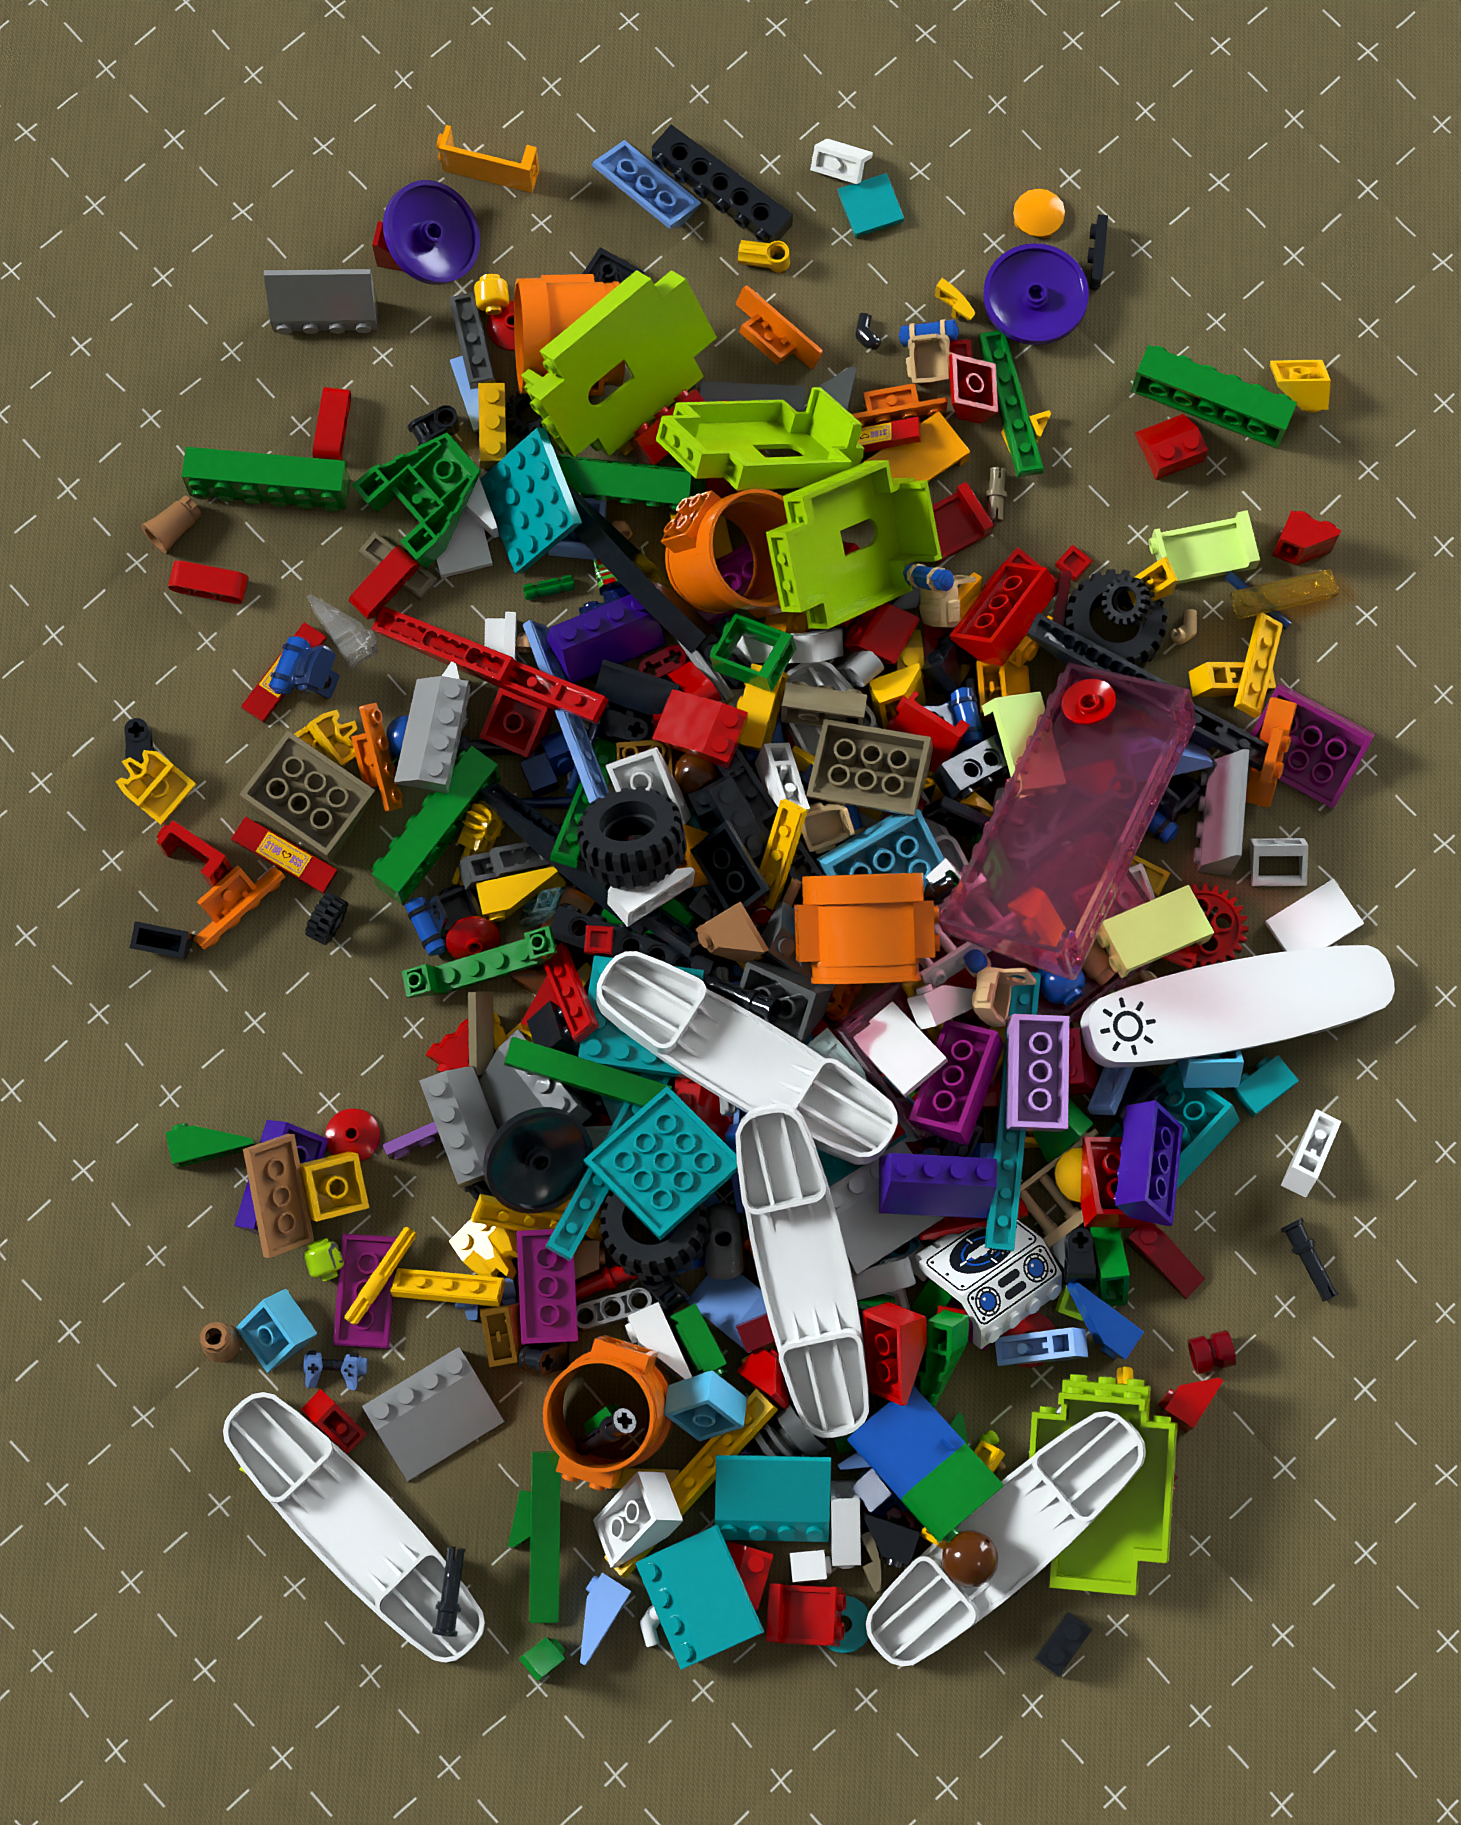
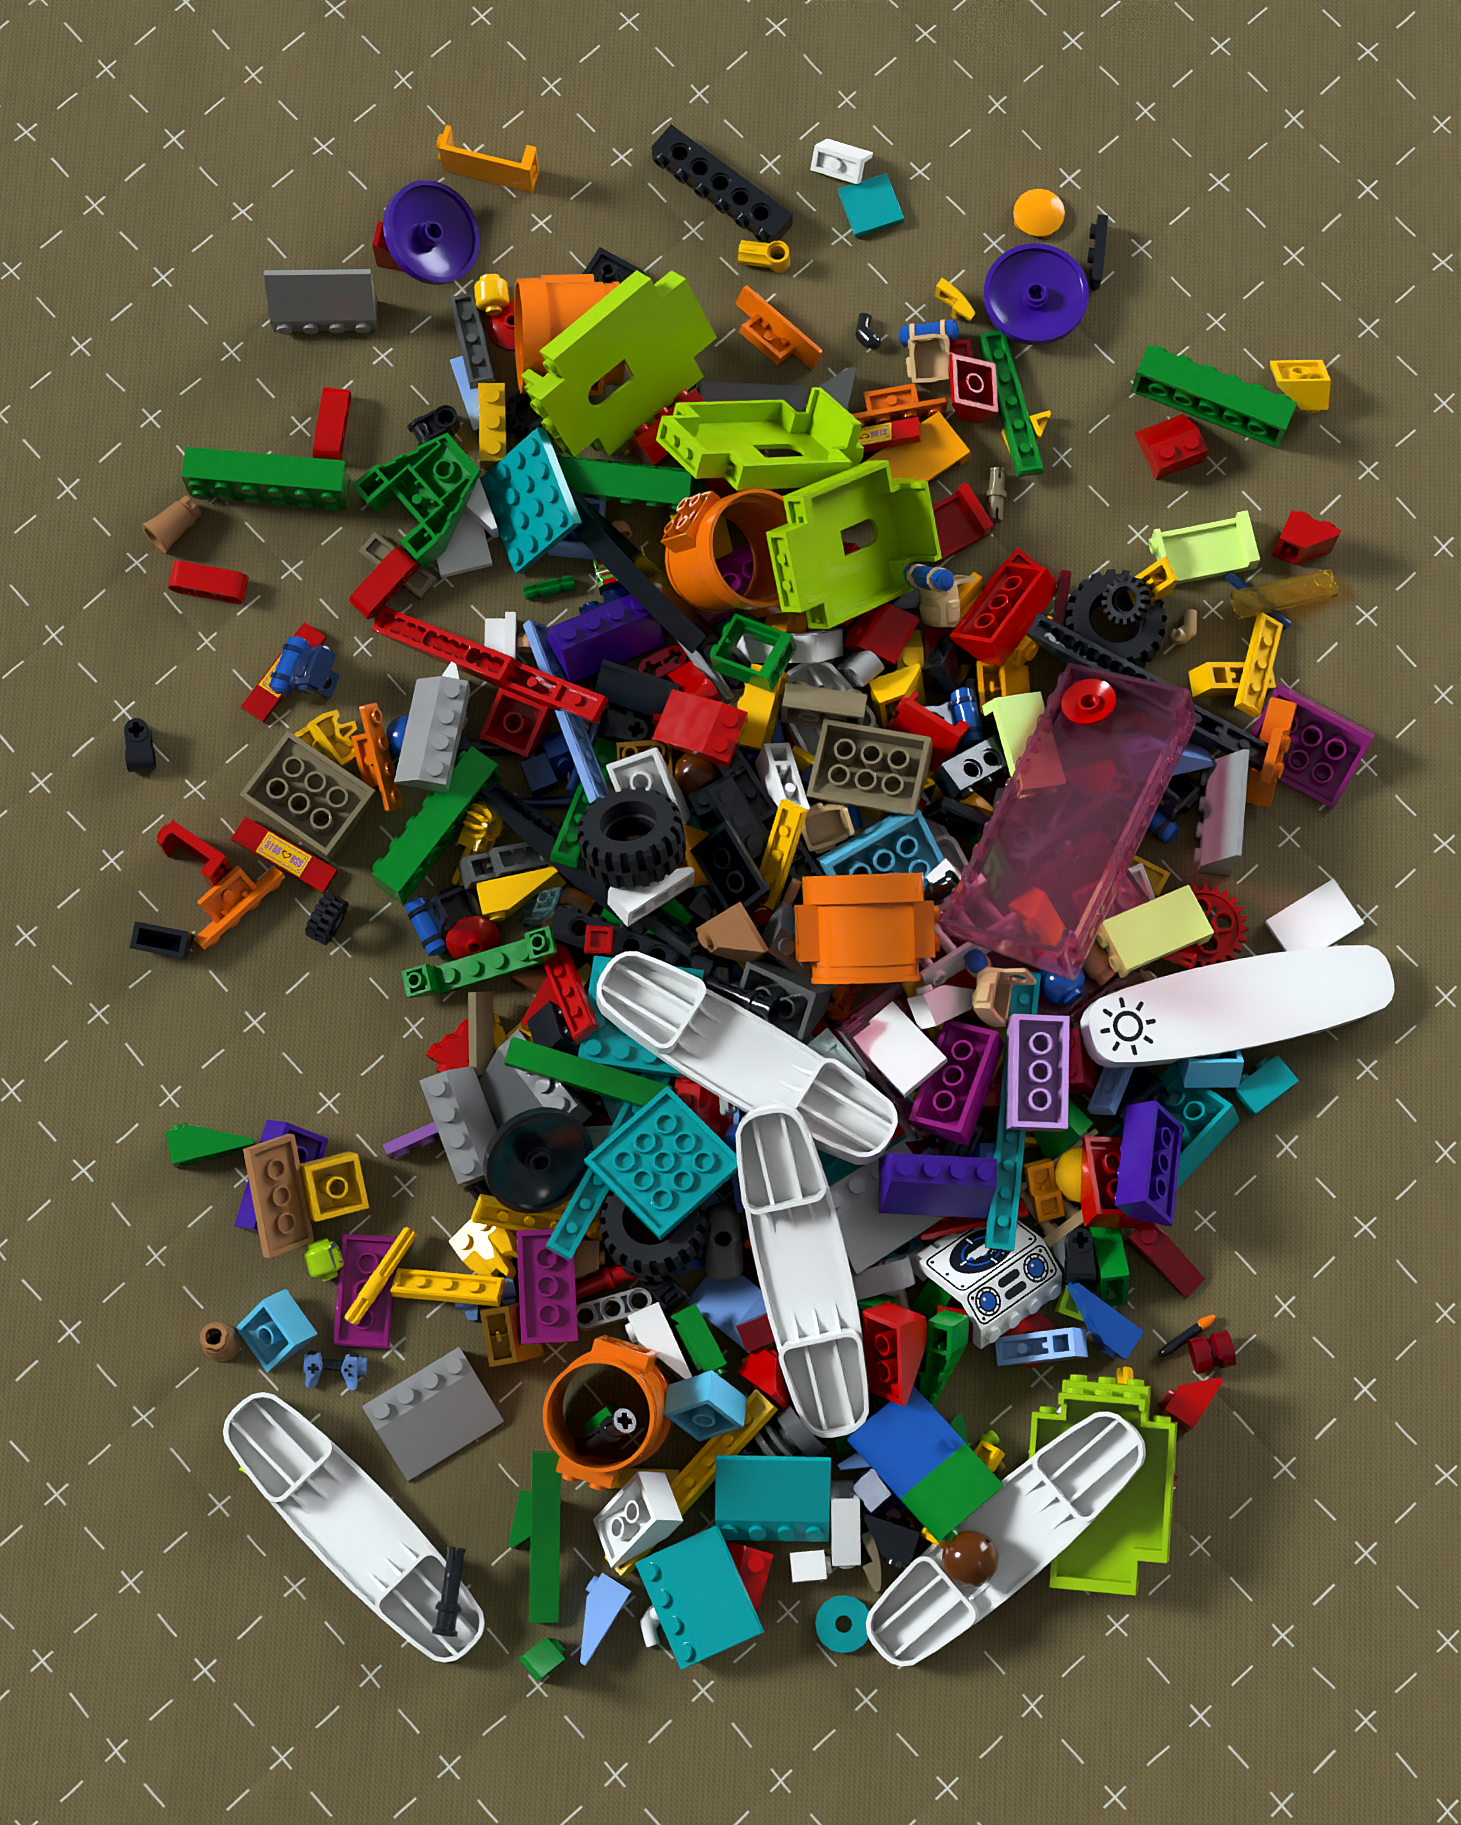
(155, 785): yellow plate -> none
(334, 1421): red slope -> none
(347, 633): clear slope -> none
(367, 1135): red dish -> none
(545, 1357): black piece -> none
(647, 185): medium blue slope -> none
(805, 1615): red panel -> none
(1043, 1191): none -> light orange slope
(1062, 1644): black brick -> none
(1074, 561): red tile -> none
(1176, 1343): none -> black piece
(1279, 847): white tile -> none
(1305, 1249): black pin -> none
(1311, 1153): white slope -> none

